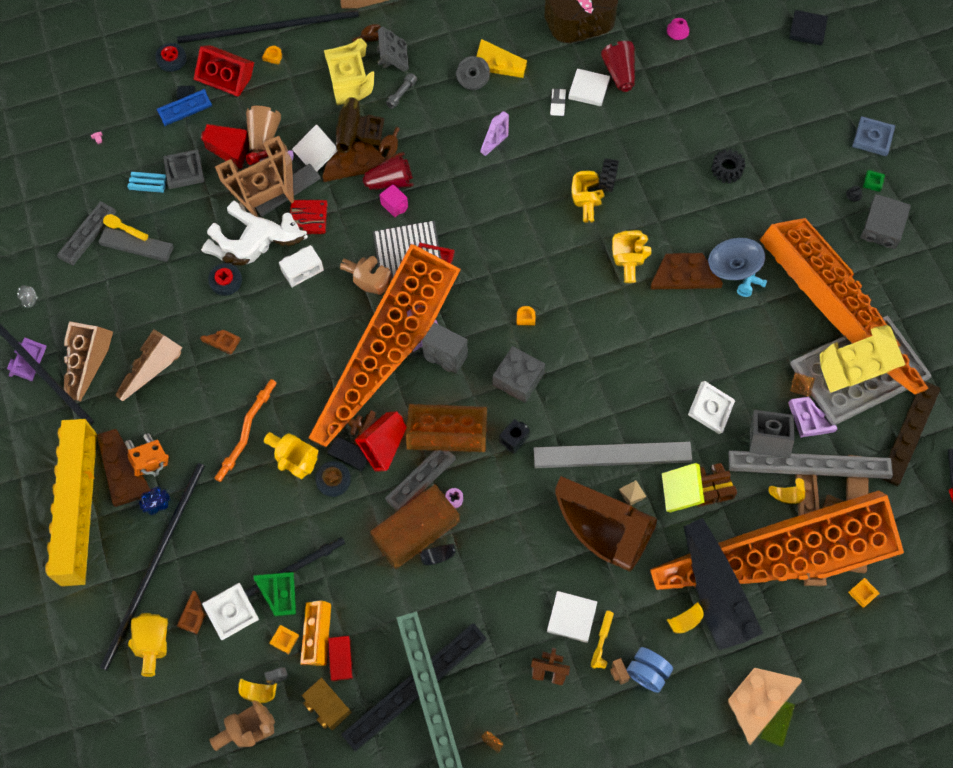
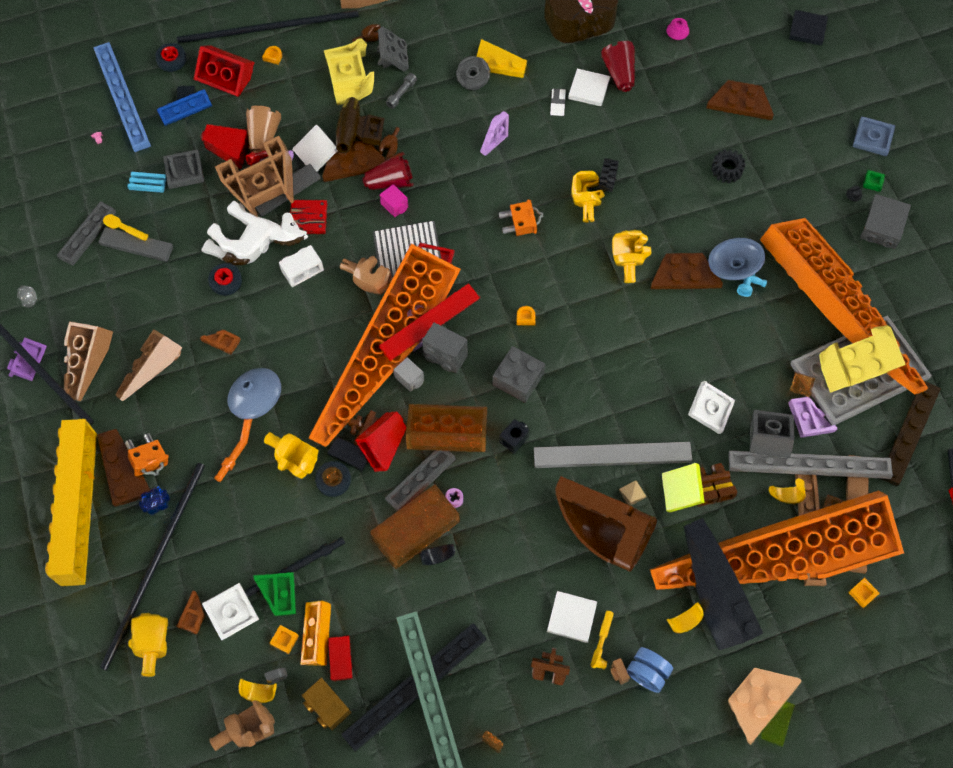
(122, 97): none -> medium blue tile
(254, 393): none -> sand blue dish
(409, 374): none -> light grey brick
(418, 329): none -> red tile
(522, 218): none -> orange piece
(742, 100): none -> reddish brown wing

